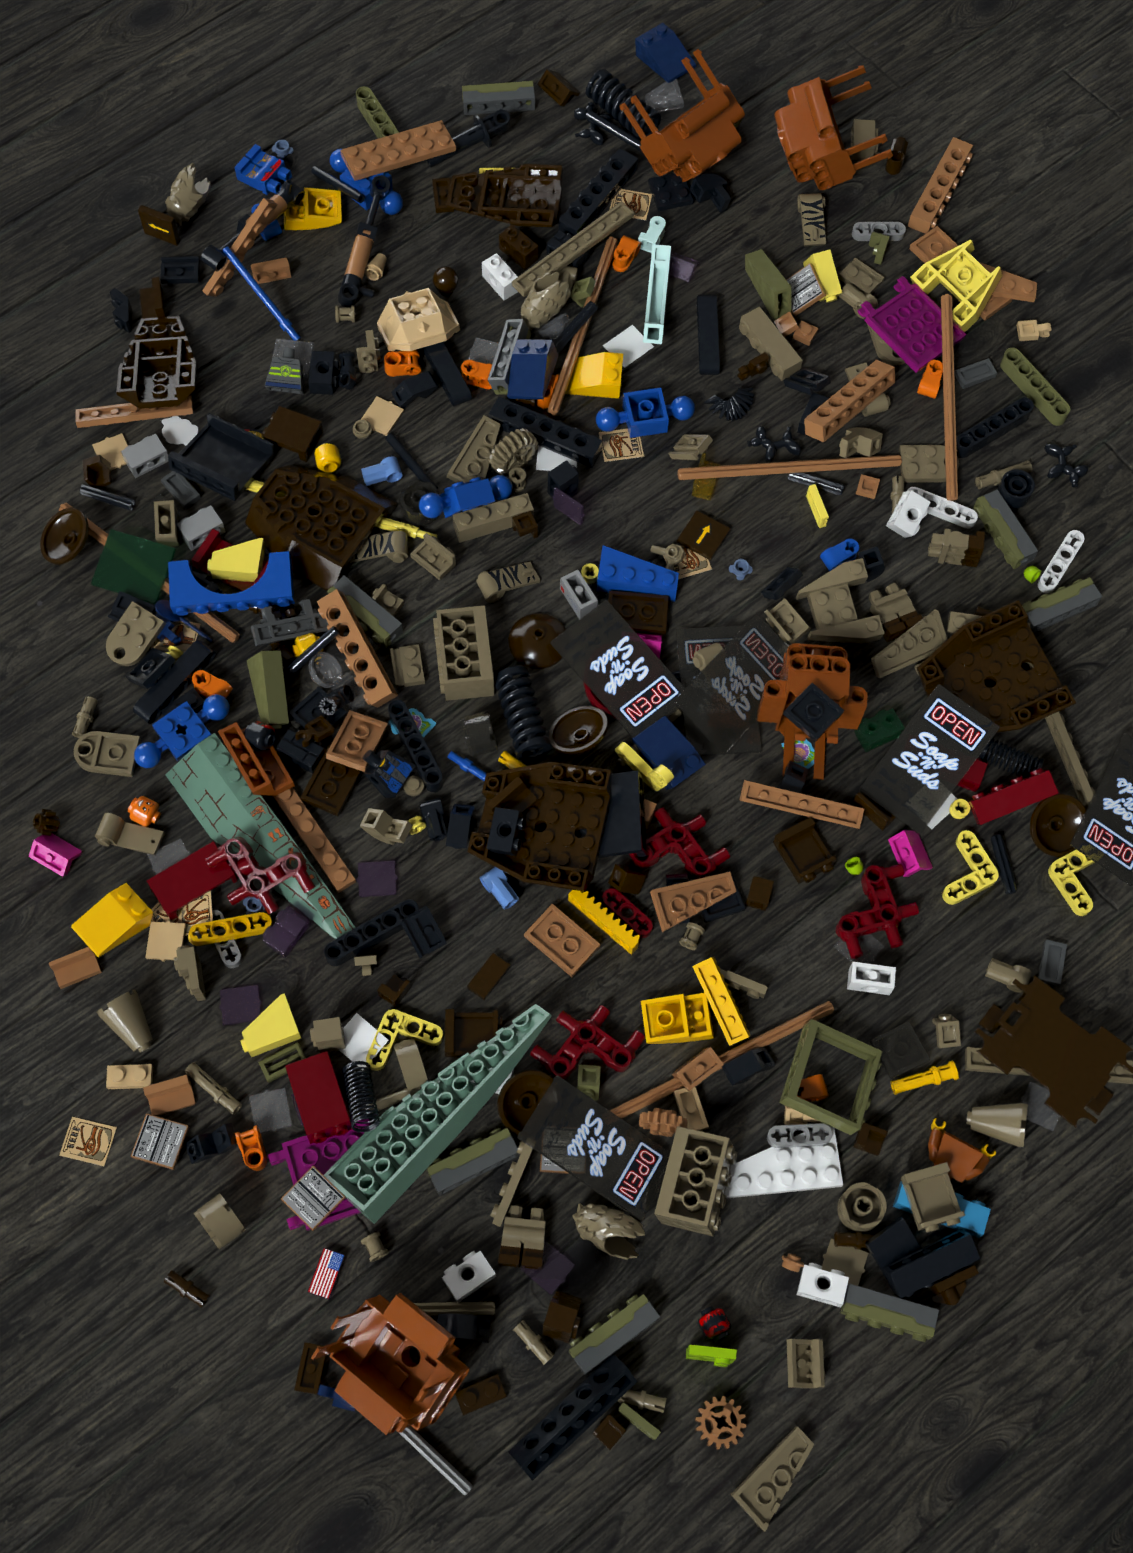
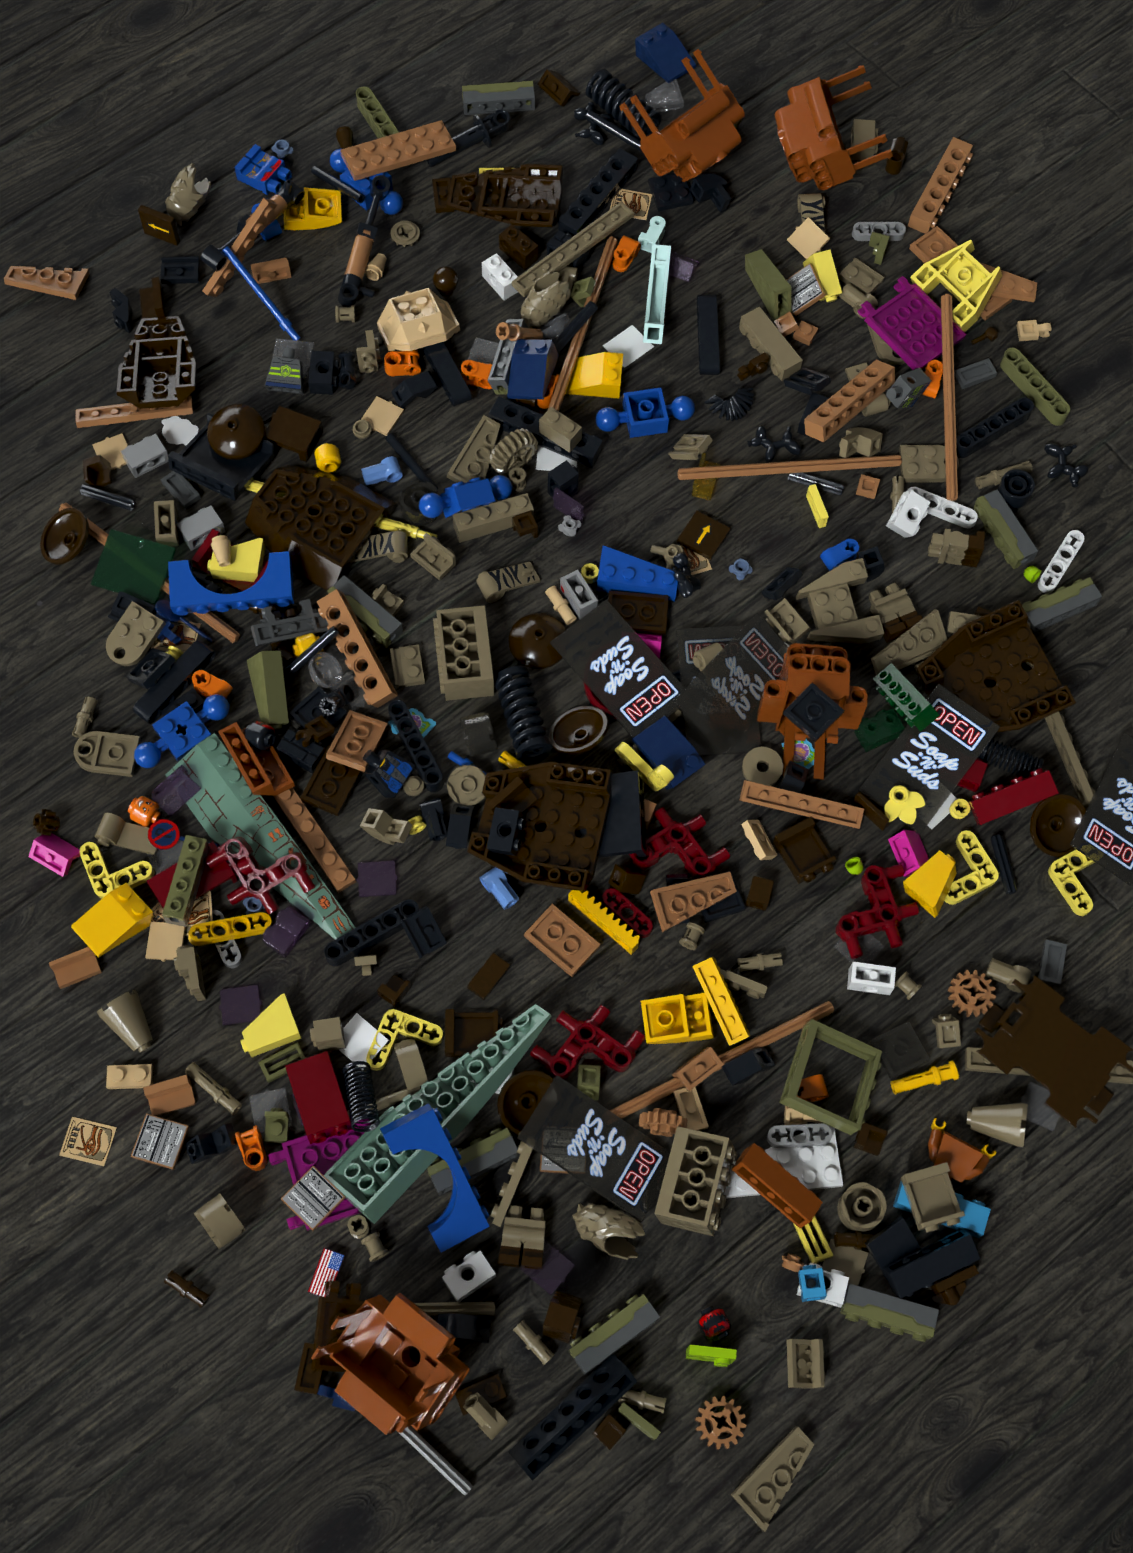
(48, 281): none -> medium nougat wing
(112, 880): none -> light yellow beam
(165, 834): none -> piece
(175, 791): none -> clear purple panel
(186, 881): none -> olive piece
(222, 550): none -> tan cone
(242, 438): none -> dark brown dish
(276, 1126): none -> olive bracket
(328, 1310): none -> dark brown tile
(345, 137): none -> dark brown cone
(356, 1220): none -> dark tan bush
(409, 228): none -> dark tan gear
(463, 1214): none -> blue arch
(466, 785): none -> dark tan tile
(488, 1418): none -> dark tan piece
(514, 332): none -> medium nougat pin
(560, 429): none -> dark tan brick
(560, 605): none -> tan pin
(569, 531): none -> light grey plate
(619, 445): sticker -> none
(687, 582): none -> black piece
(756, 834): none -> tan plate
(760, 962): none -> dark tan pin
(762, 755): none -> dark tan tile
(777, 1185): none -> dark orange brick
(808, 238): none -> tan piece
(818, 1292): none -> dark azure brick
(821, 1257): none -> light yellow tile
(904, 392): none -> dark grey torso
(905, 697): none -> dark green brick
(905, 807): none -> light yellow plate
(907, 985): none -> dark tan bush
(932, 882): none -> yellow slope
(968, 1002): none -> medium nougat gear
(990, 333): none -> dark brown hand

